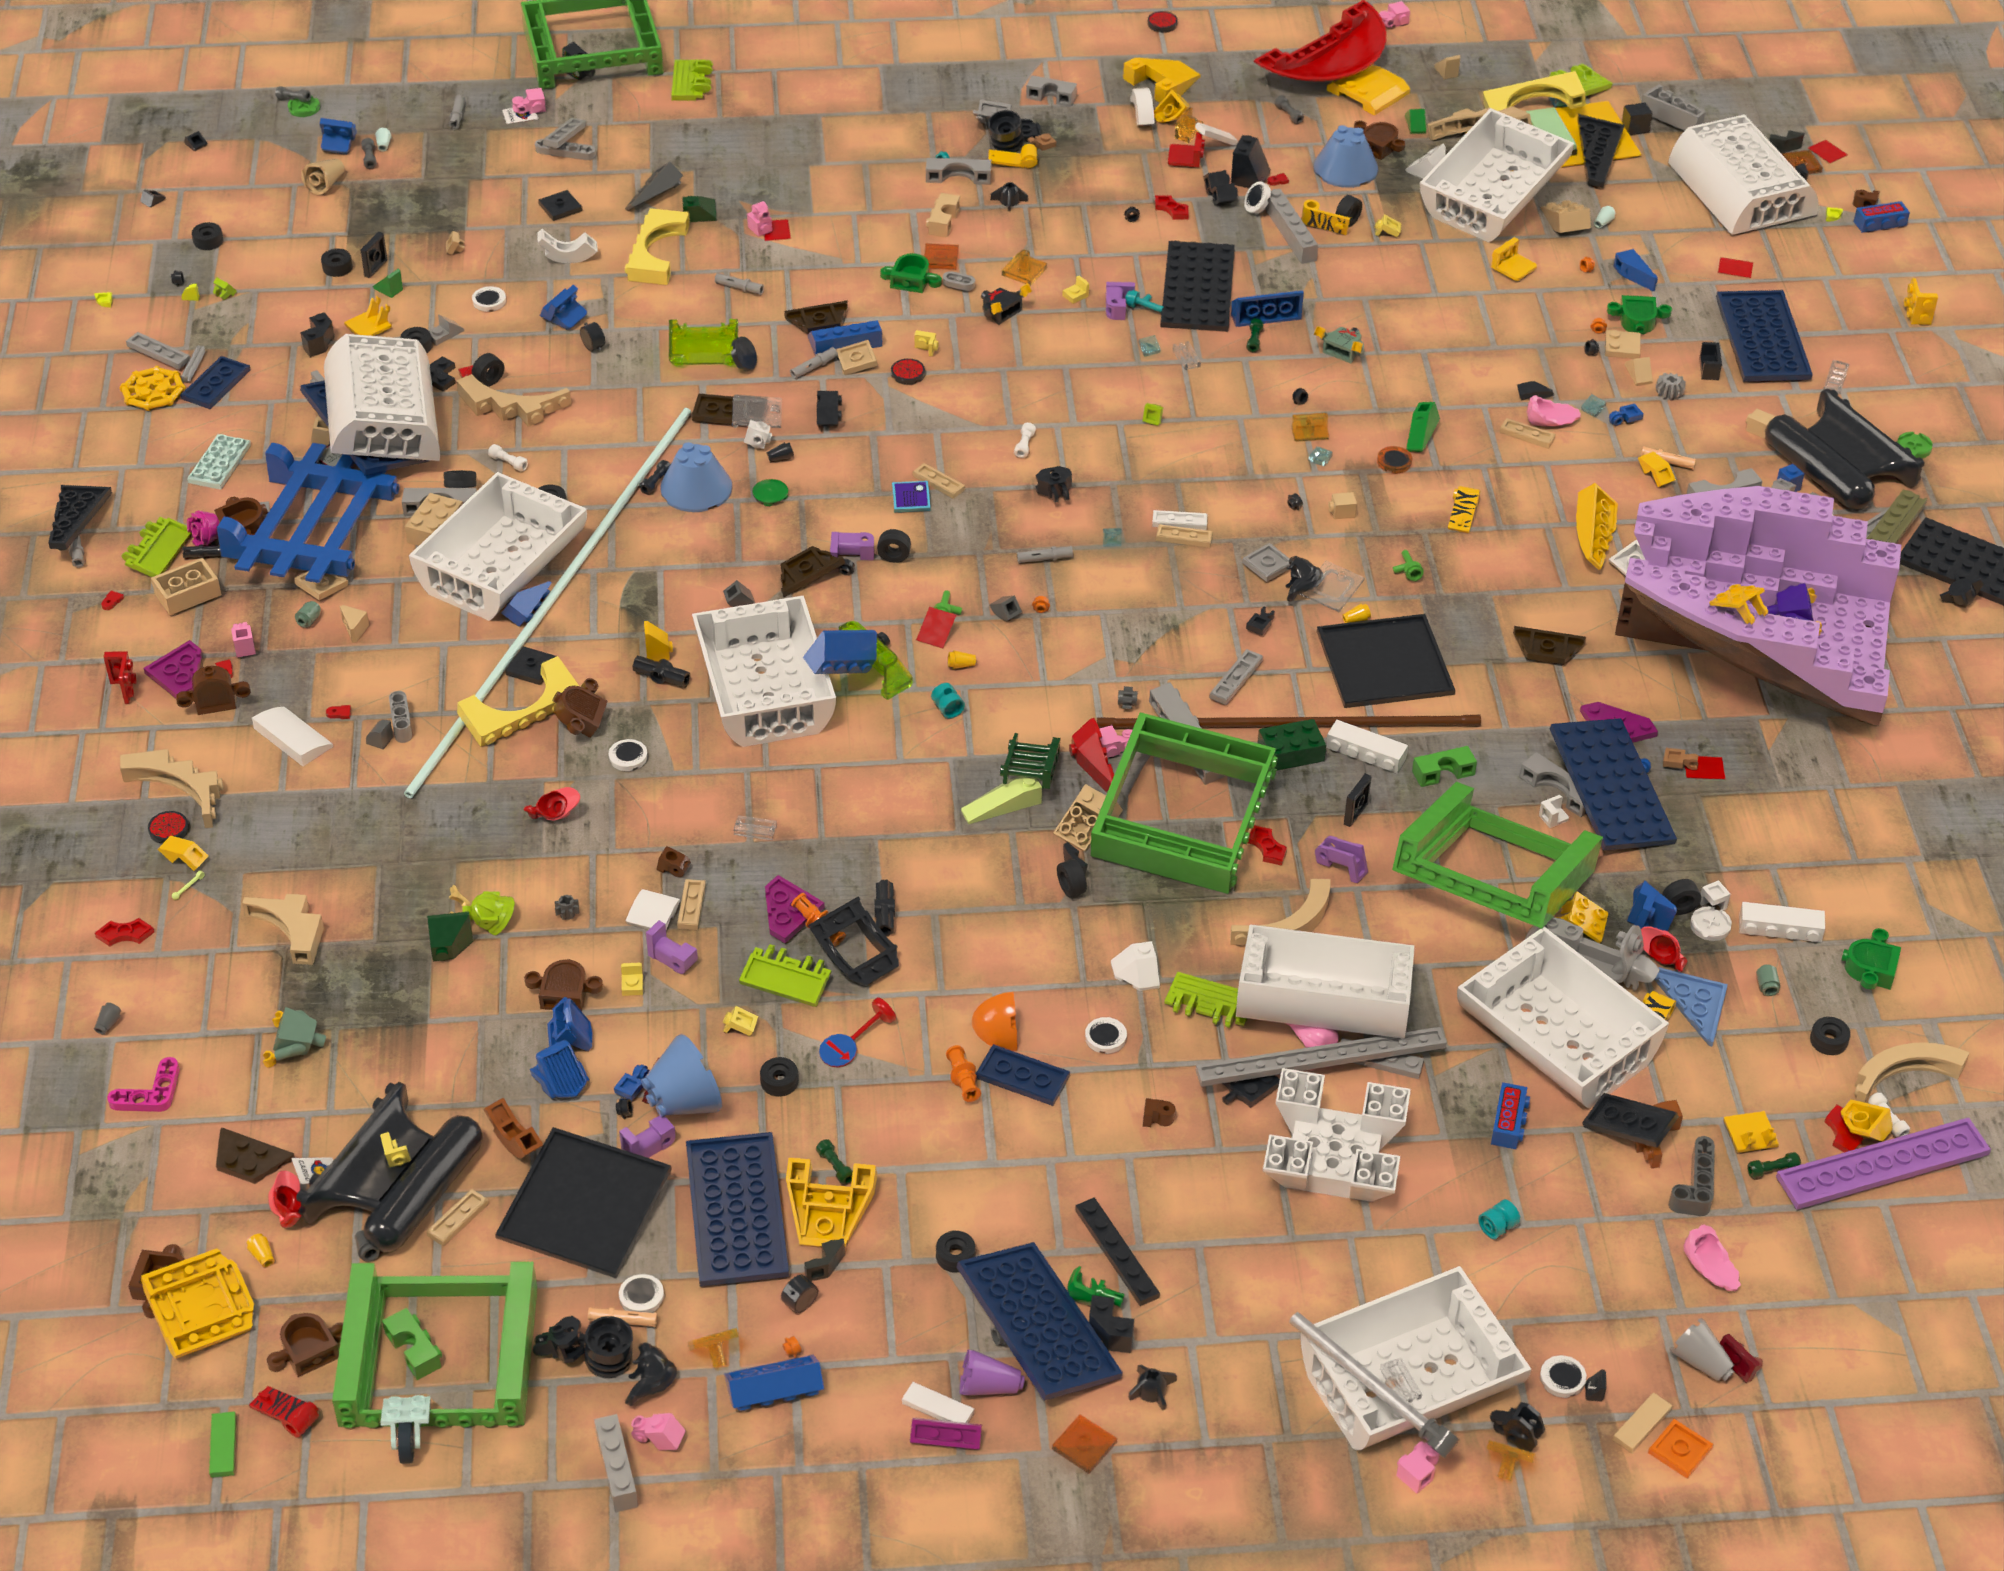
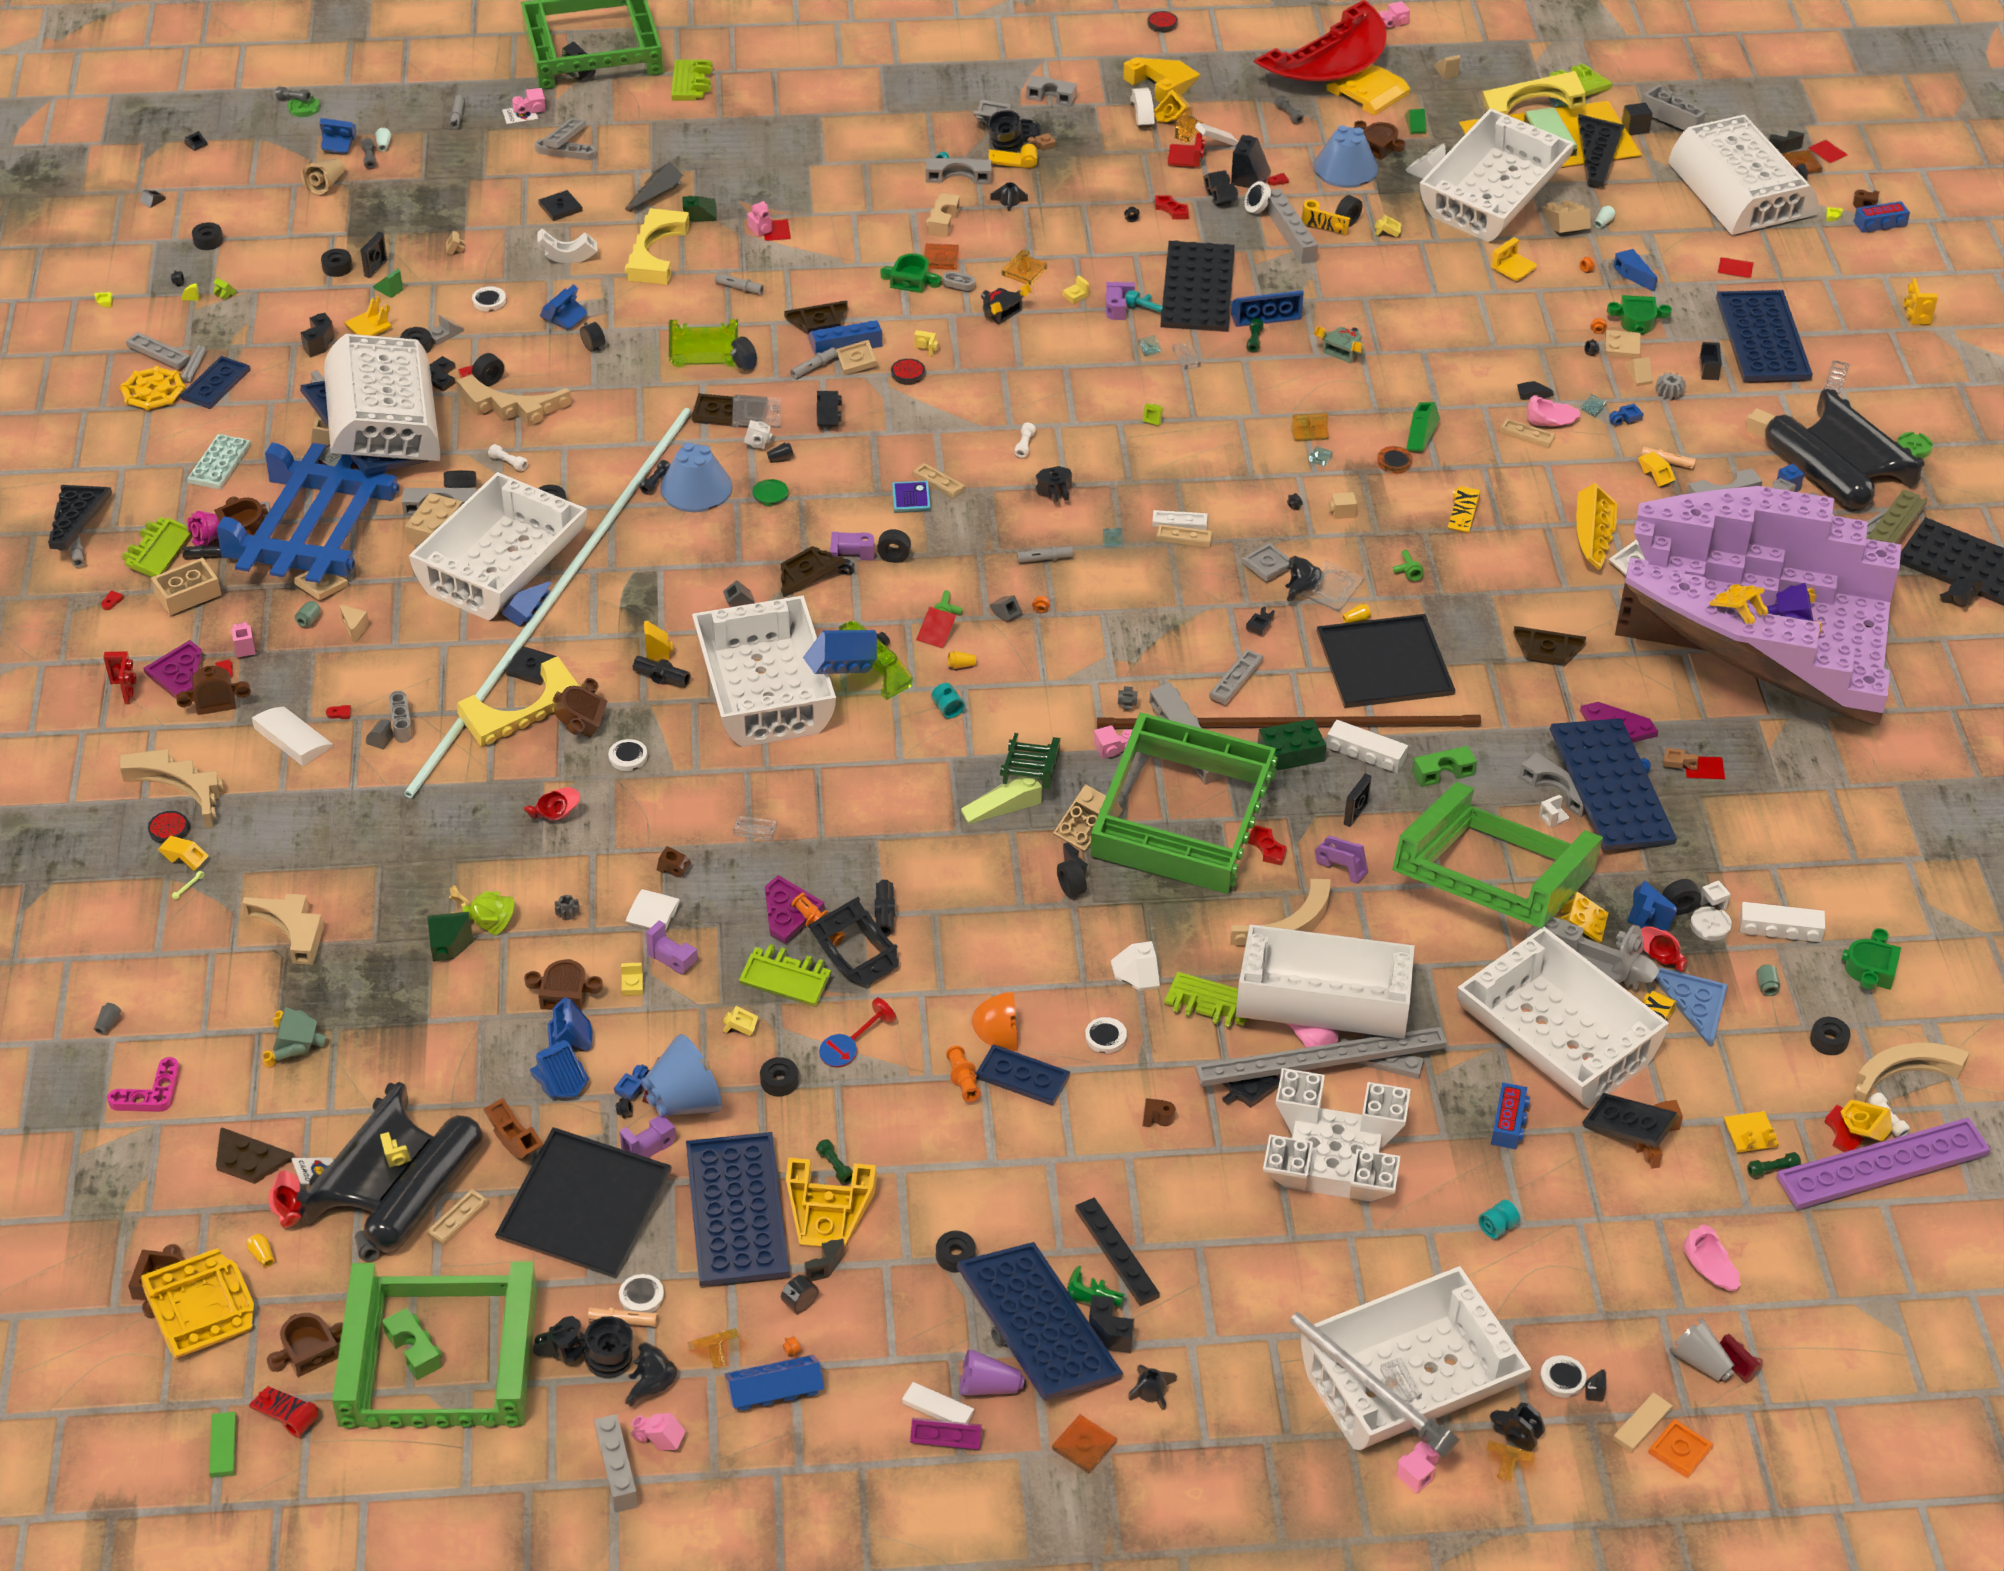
(132, 931): red tile -> none
(404, 1412): light aqua plate -> none
(691, 904): tan tile -> none
(1091, 755): red wedge -> none
(1300, 396): black plate -> none
(1465, 119): tan arch -> none
(1697, 1197): dark grey beam -> none

